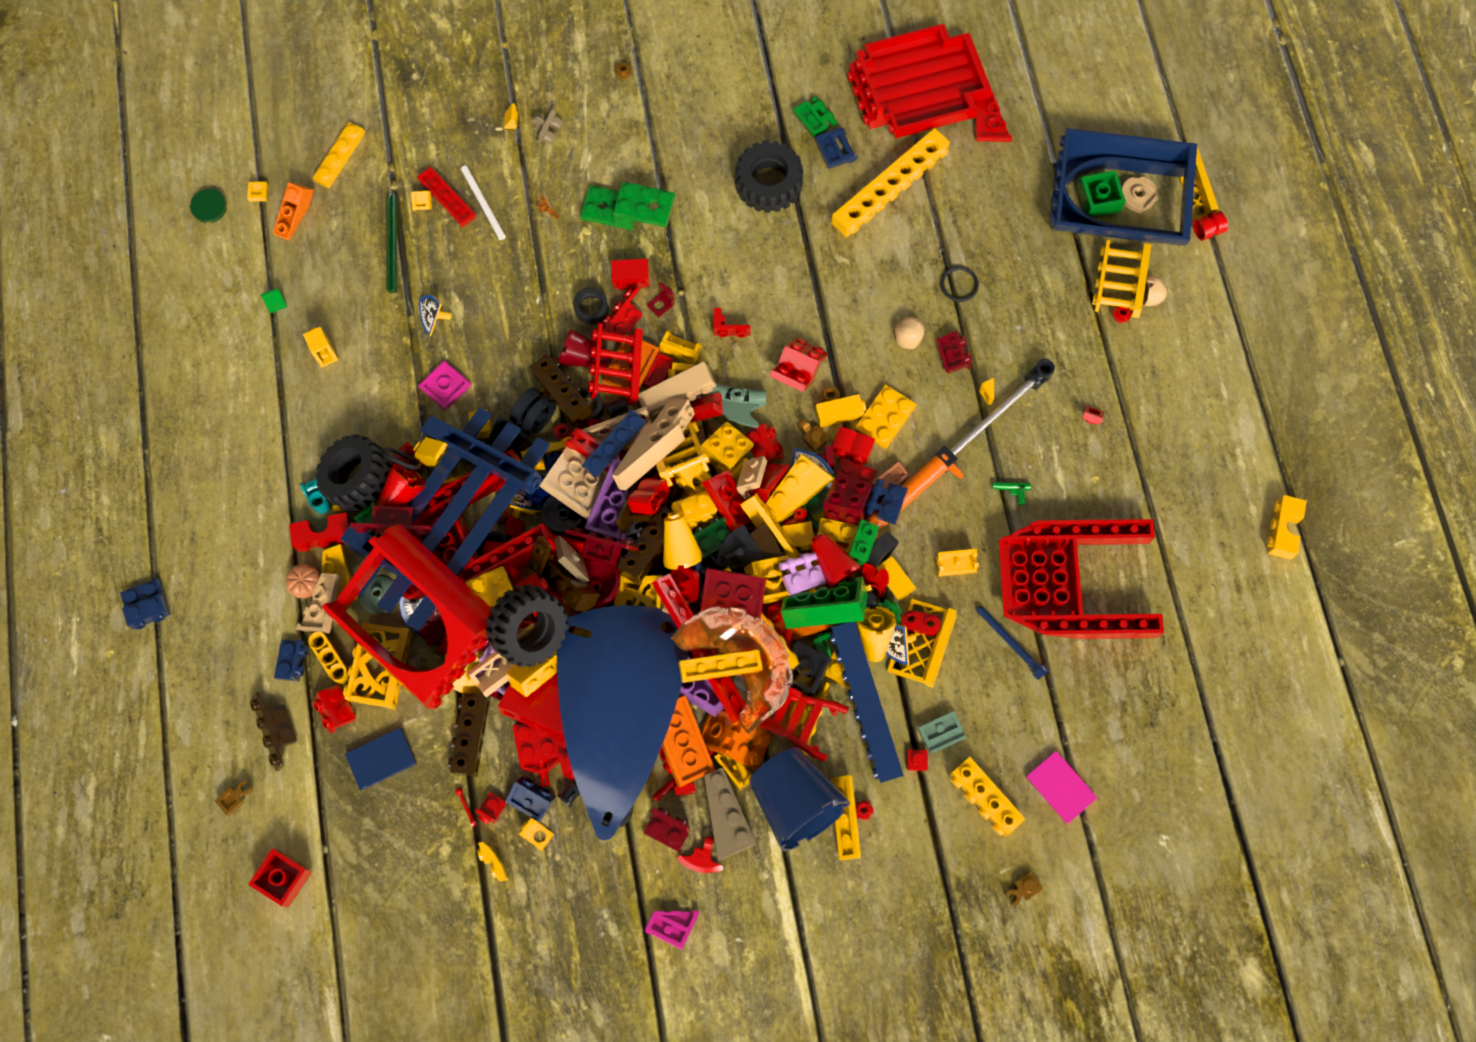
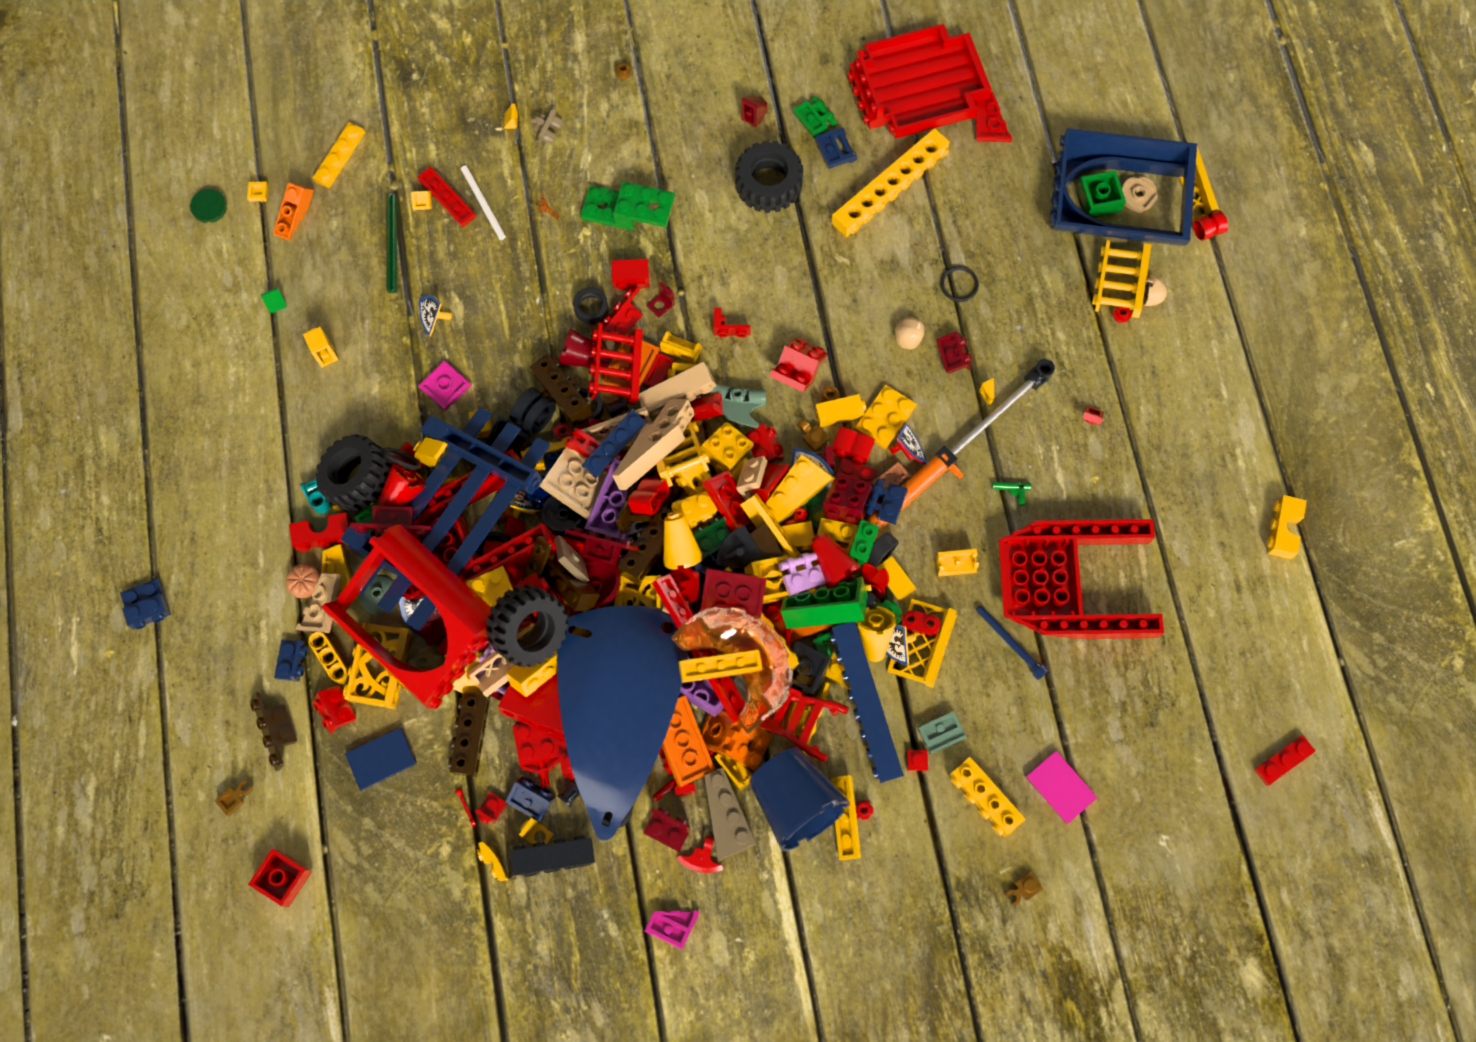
(550, 857): none -> black wedge
(753, 109): none -> dark red slope
(909, 445): none -> shield
(1284, 760): none -> red plate

